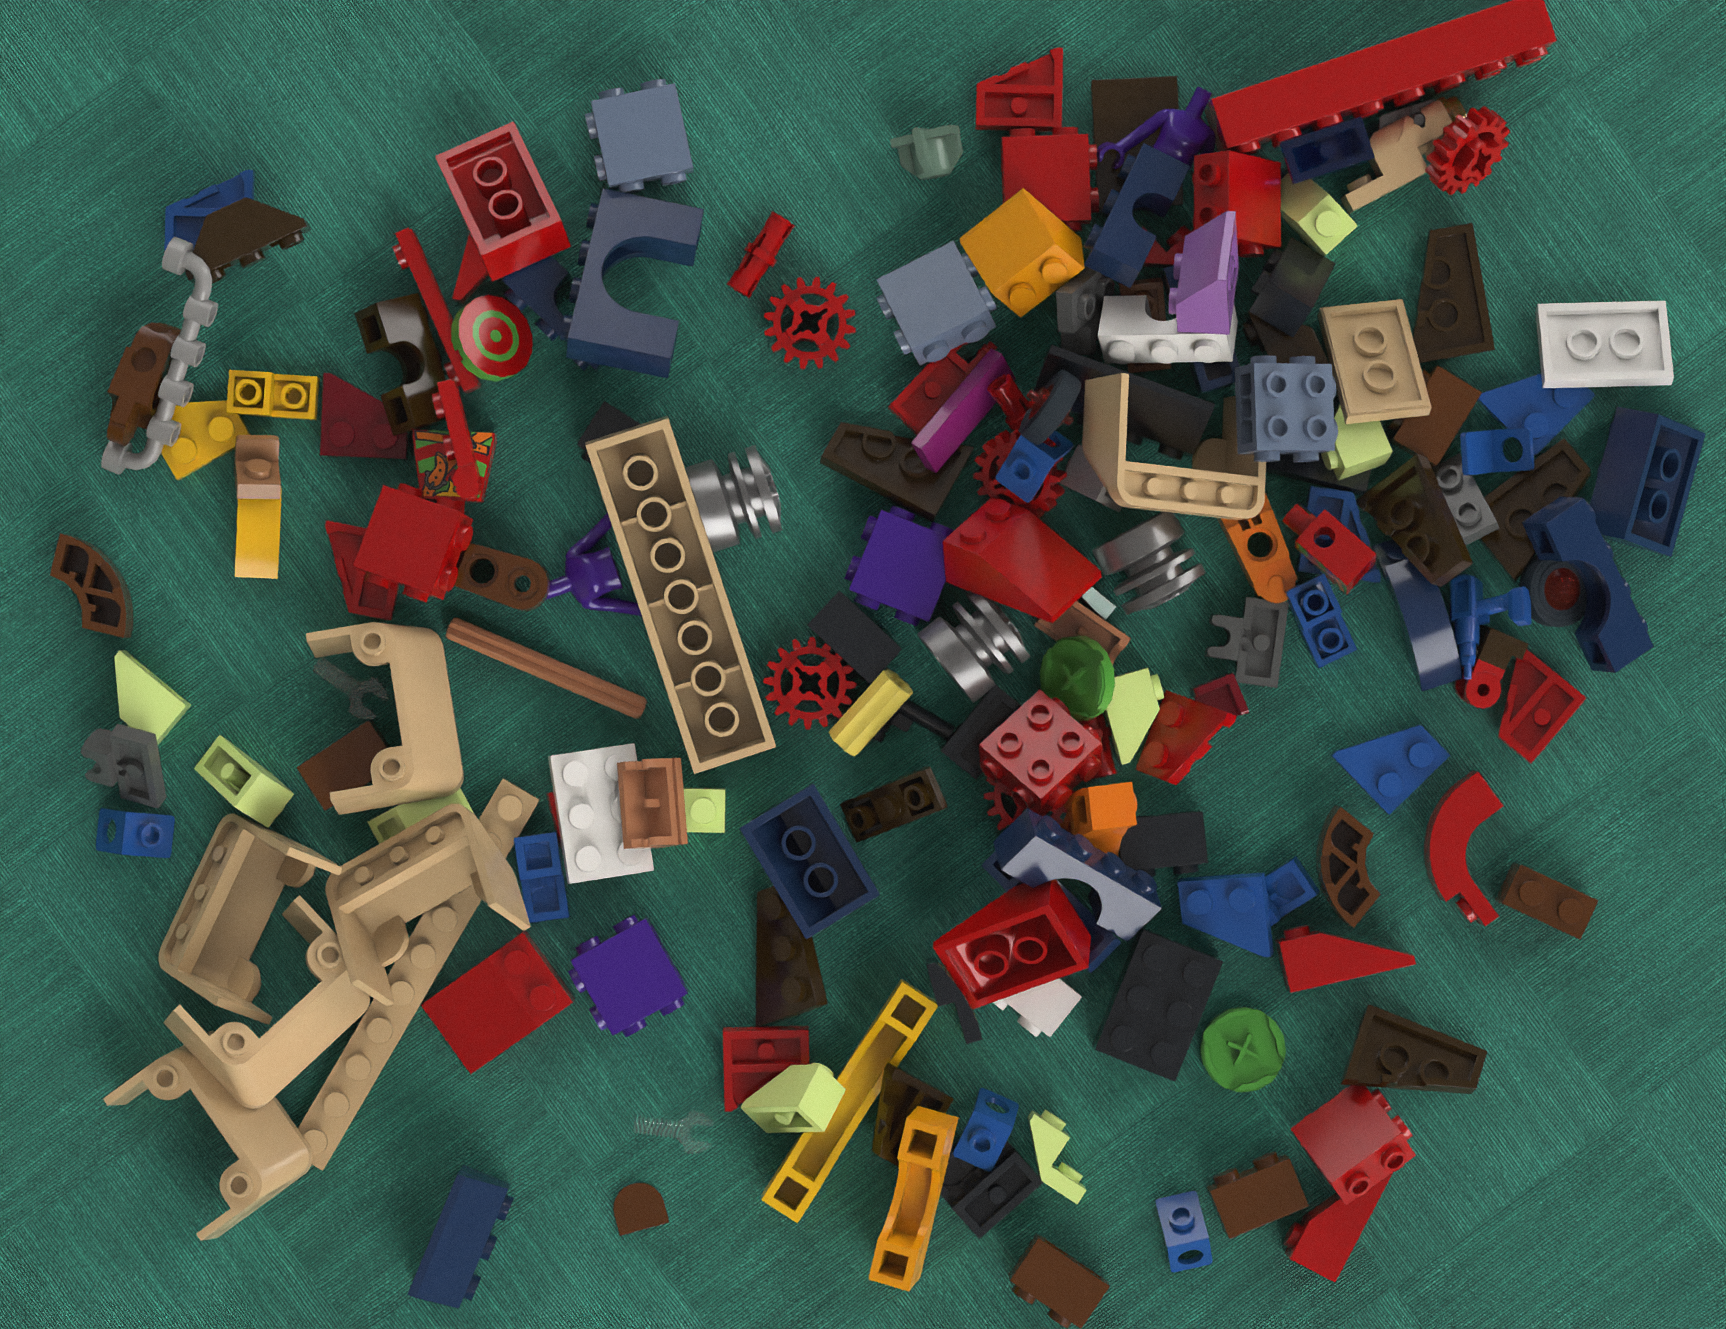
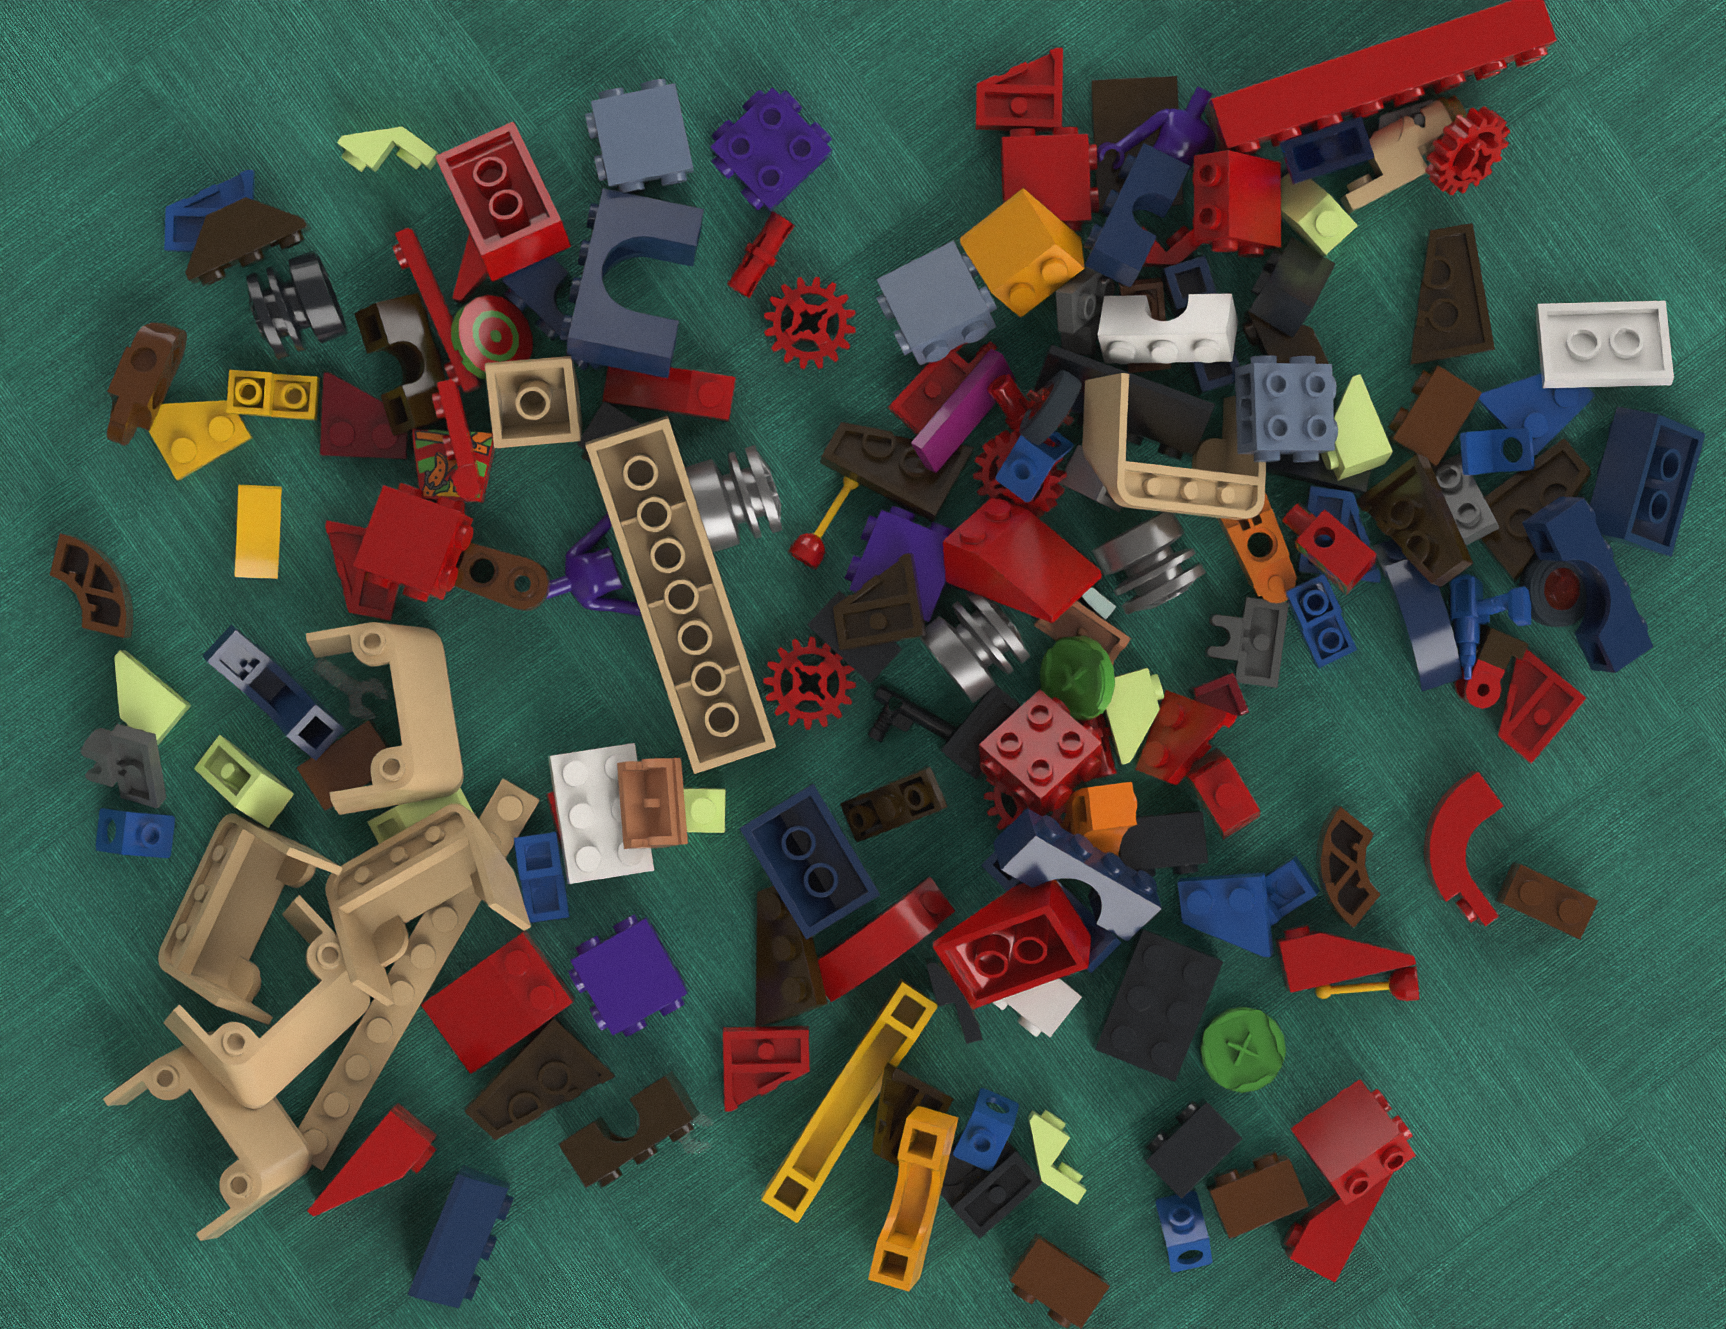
(184, 352): light grey bar -> none
(257, 467): medium nougat bracket -> none
(275, 691): none -> dark blue arch
(296, 305): none -> black wheel
(373, 147): none -> yellowish green slope
(386, 1155): none -> red slope
(534, 402): none -> tan slope
(538, 1078): none -> dark brown wing
(546, 668): nougat axle -> none
(599, 1152): none -> dark brown arch
(639, 1208): reddish brown piece -> none
(681, 393): none -> red slope
(769, 148): none -> dark purple brick
(796, 1100): yellowish green slope -> none
(809, 547): none -> hinge
(870, 712): light yellow axle -> none
(883, 609): none -> dark brown wing
(883, 939): none -> red arch
(929, 151): sand green piece -> none
(1190, 1146): none -> black brick
(1207, 278): medium lavender slope -> none
(1222, 793): none -> red torso
(1374, 361): tan tile -> none
(1392, 764): blue wing -> none
(1401, 984): none -> hinge
(1410, 1056): dark brown wing -> none

